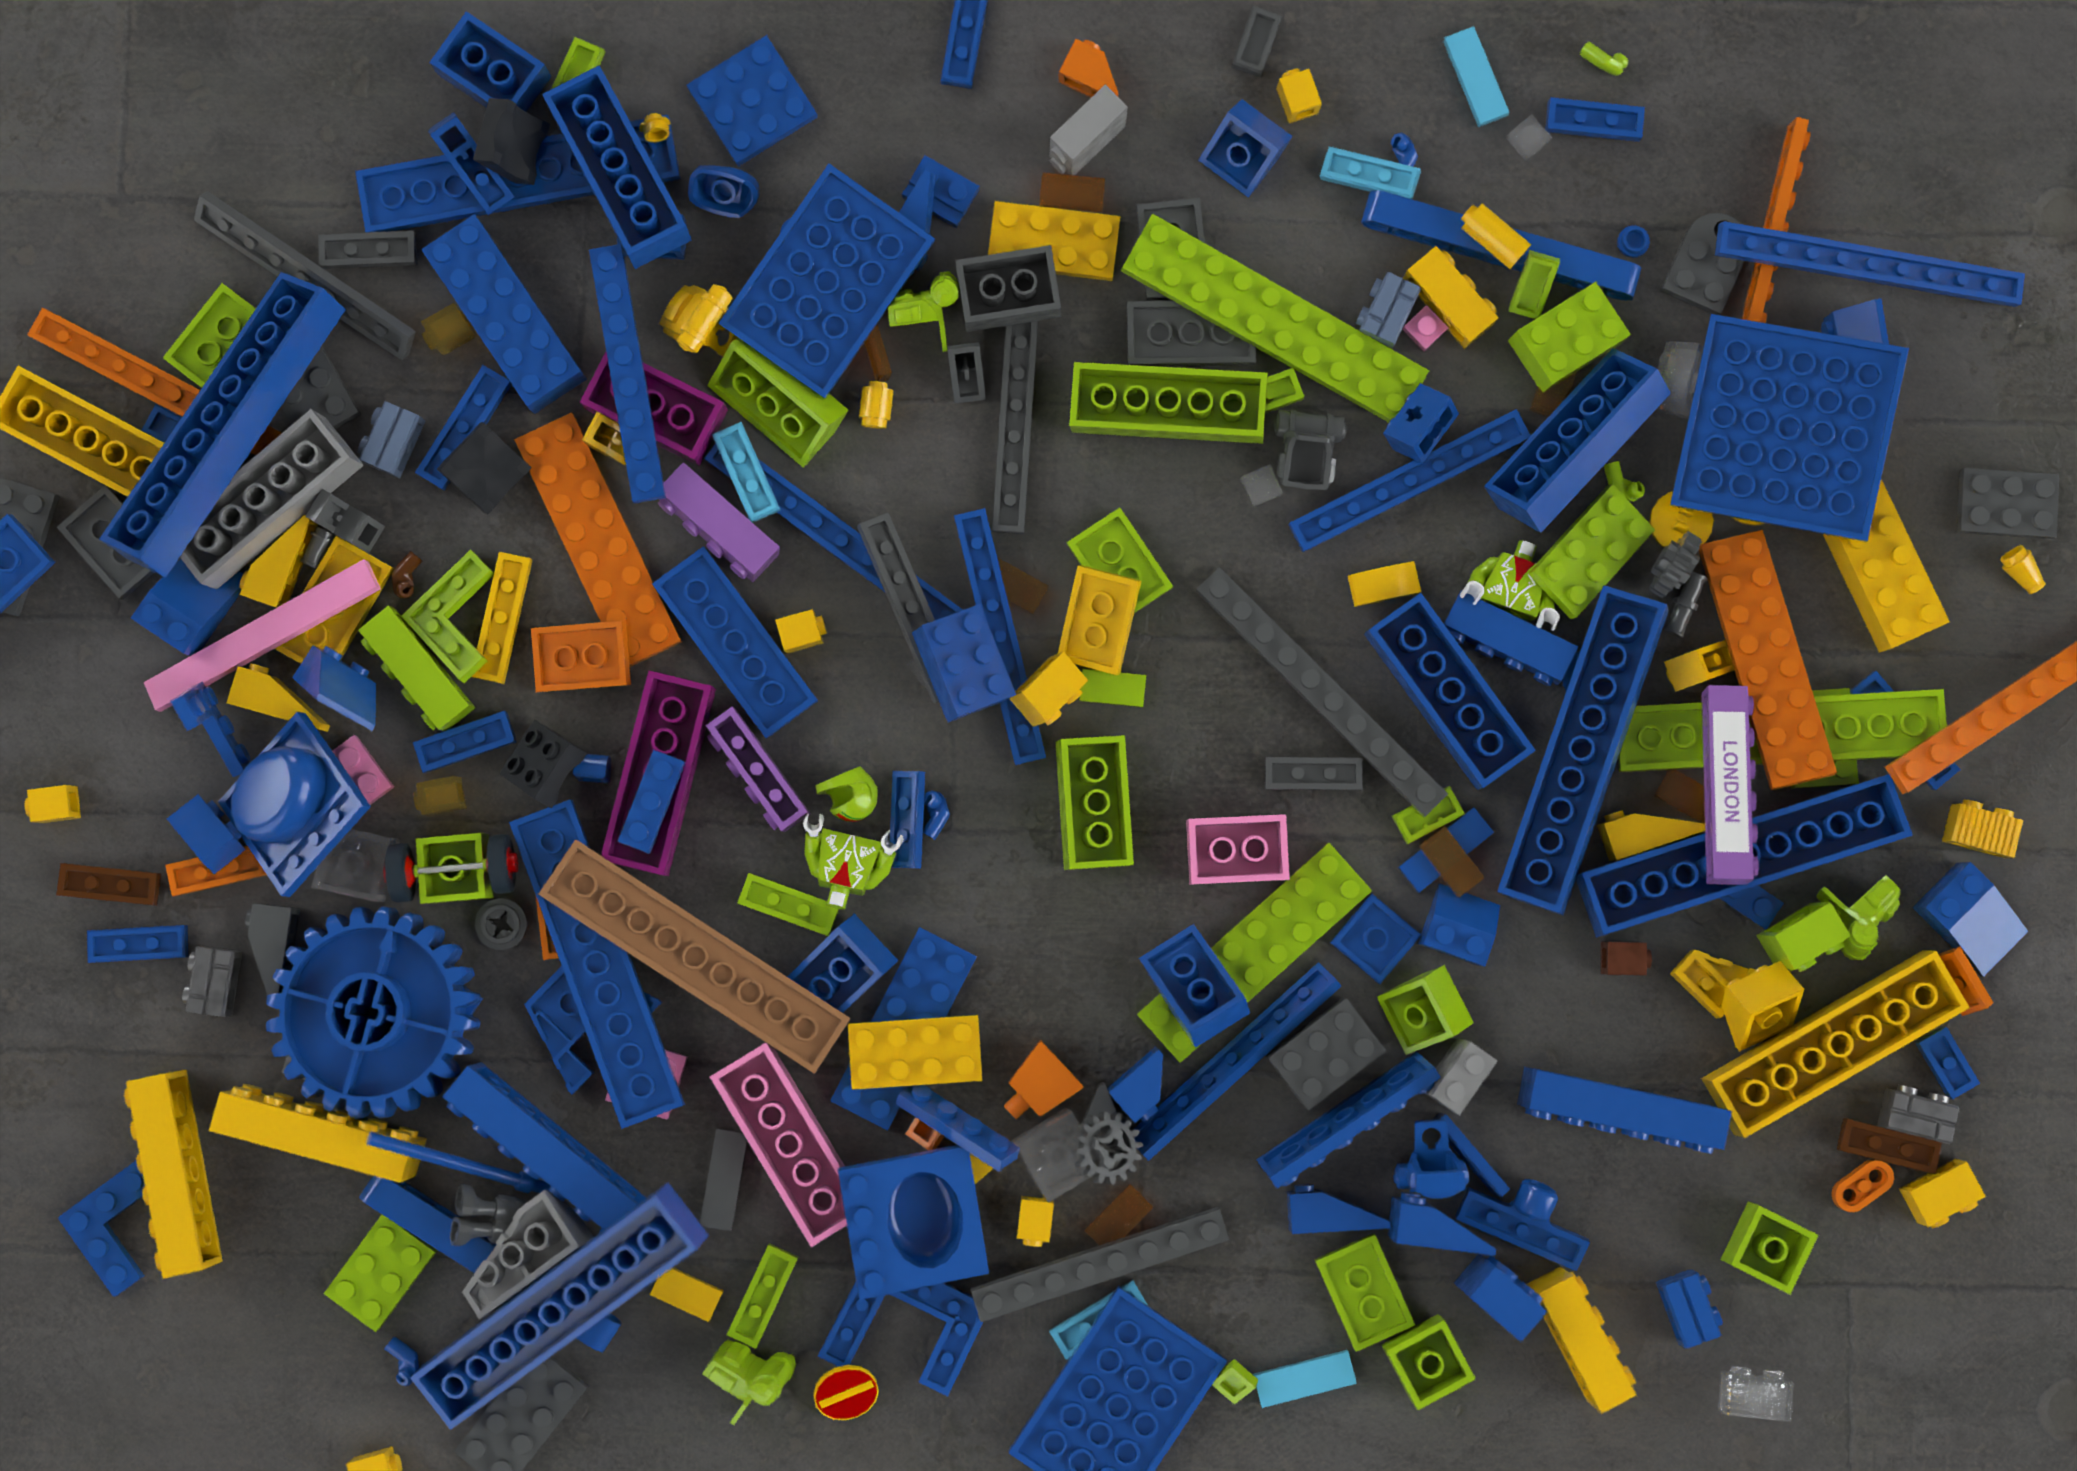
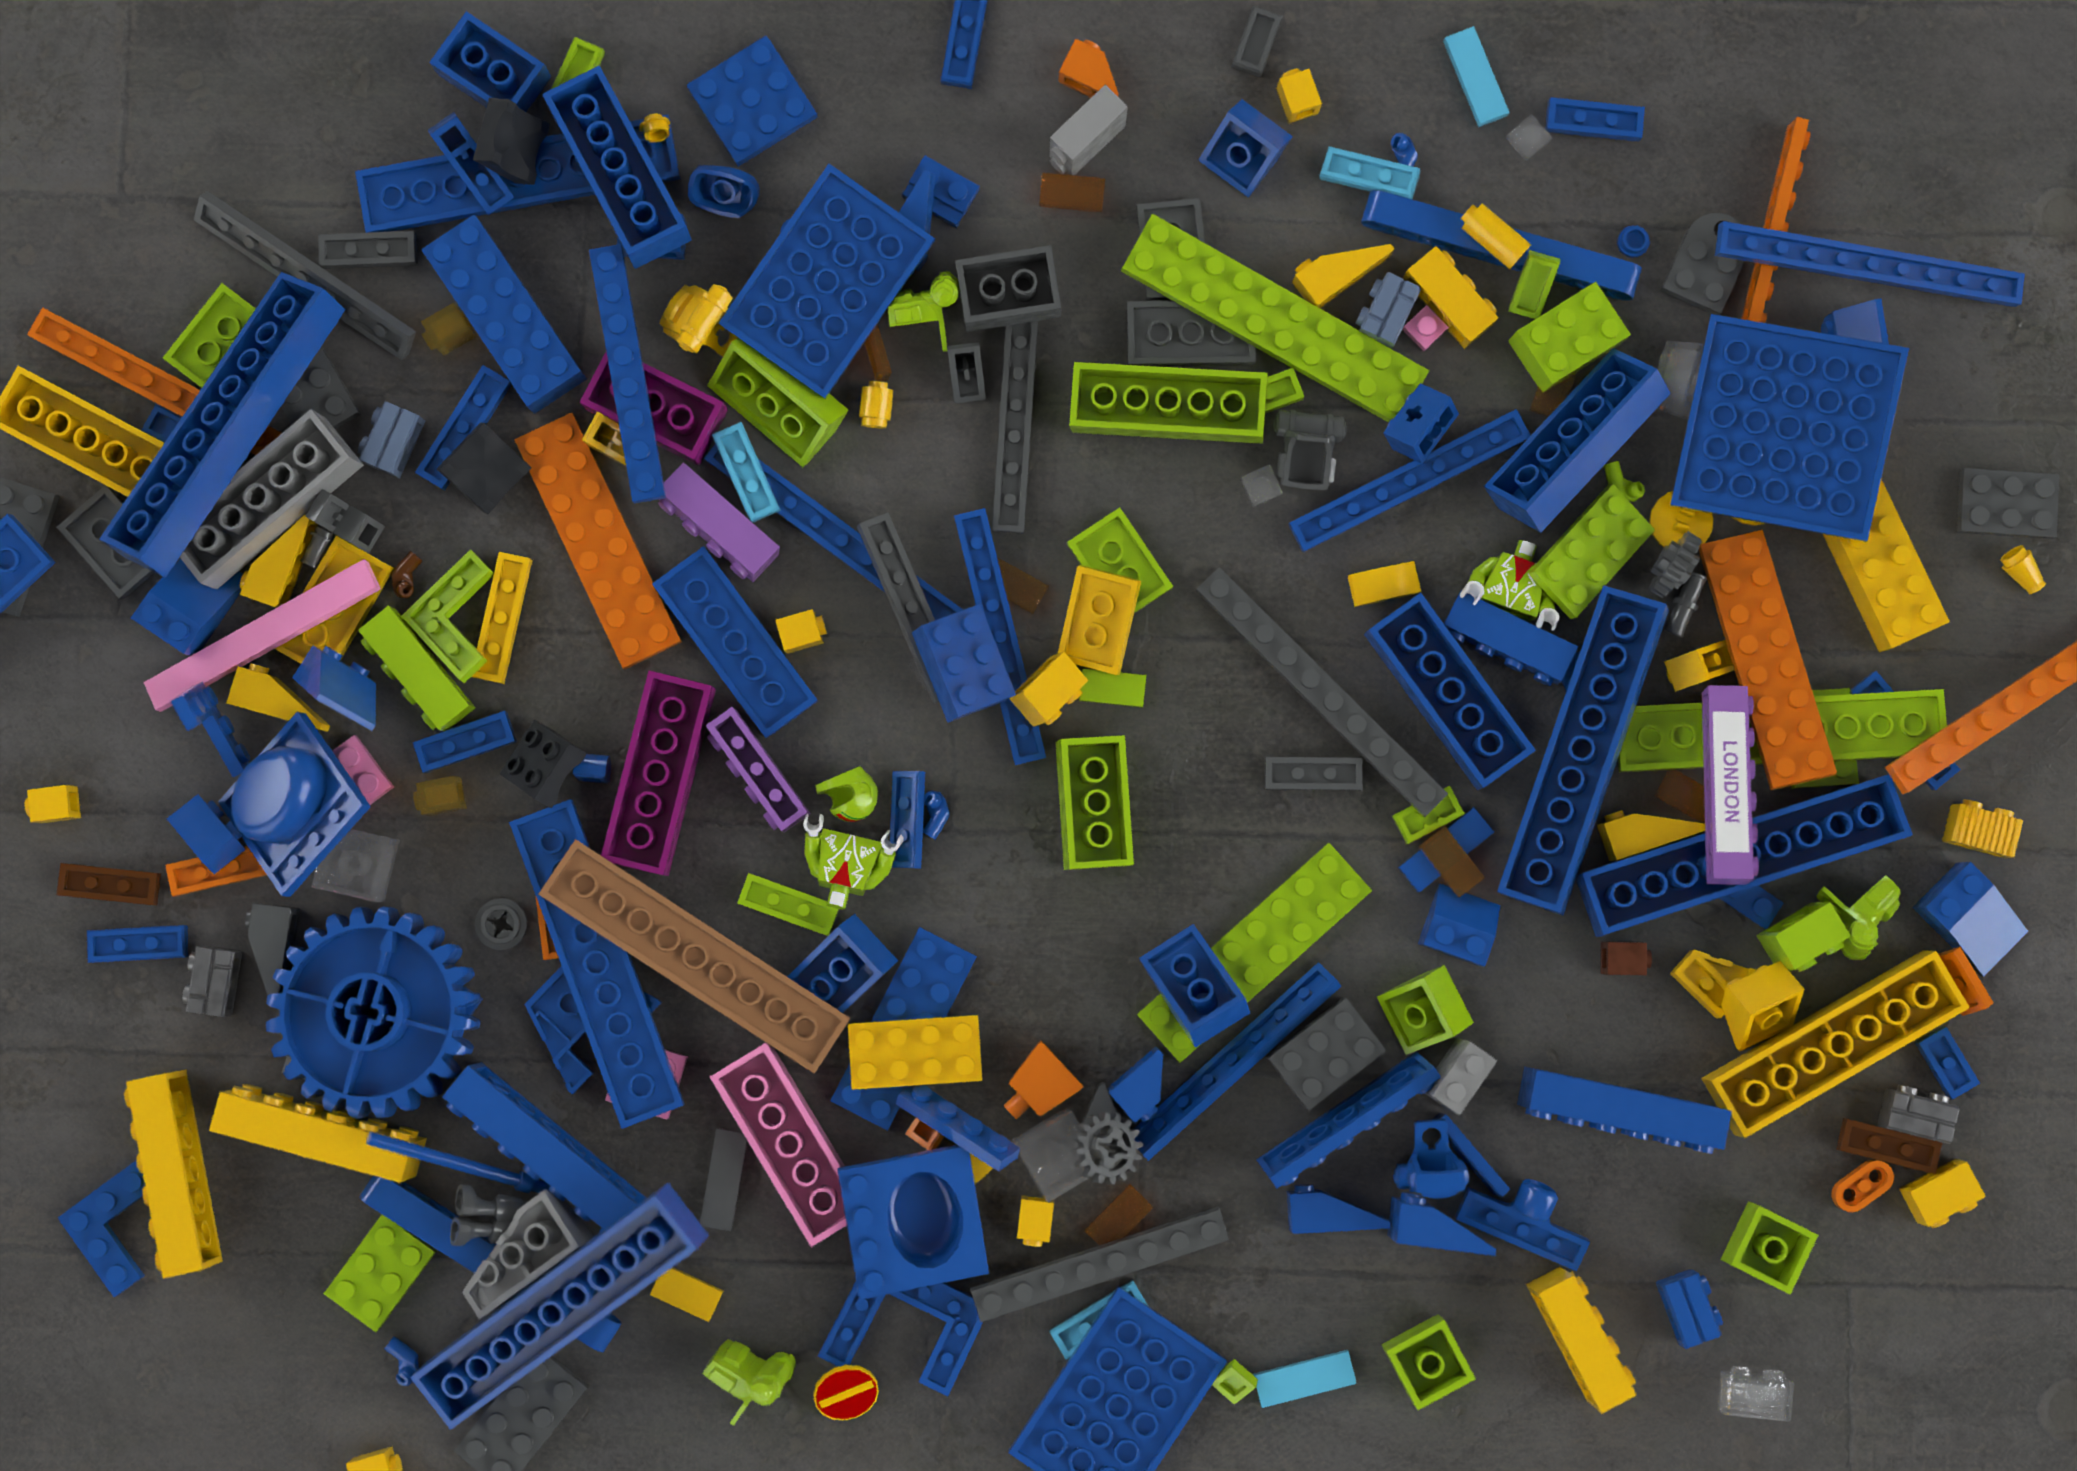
(451, 868): brick -> none
(581, 656): orange plate -> none
(651, 801): blue plate -> none
(762, 1295): lime plate -> none
(1080, 241): yellow plate -> none
(1237, 849): bright pink brick -> none
(1334, 273): none -> yellow slope
(1364, 1292): lime plate -> none
(1375, 938): blue tile -> none
(1502, 1295): blue brick -> none
(1600, 59): lime arm -> none

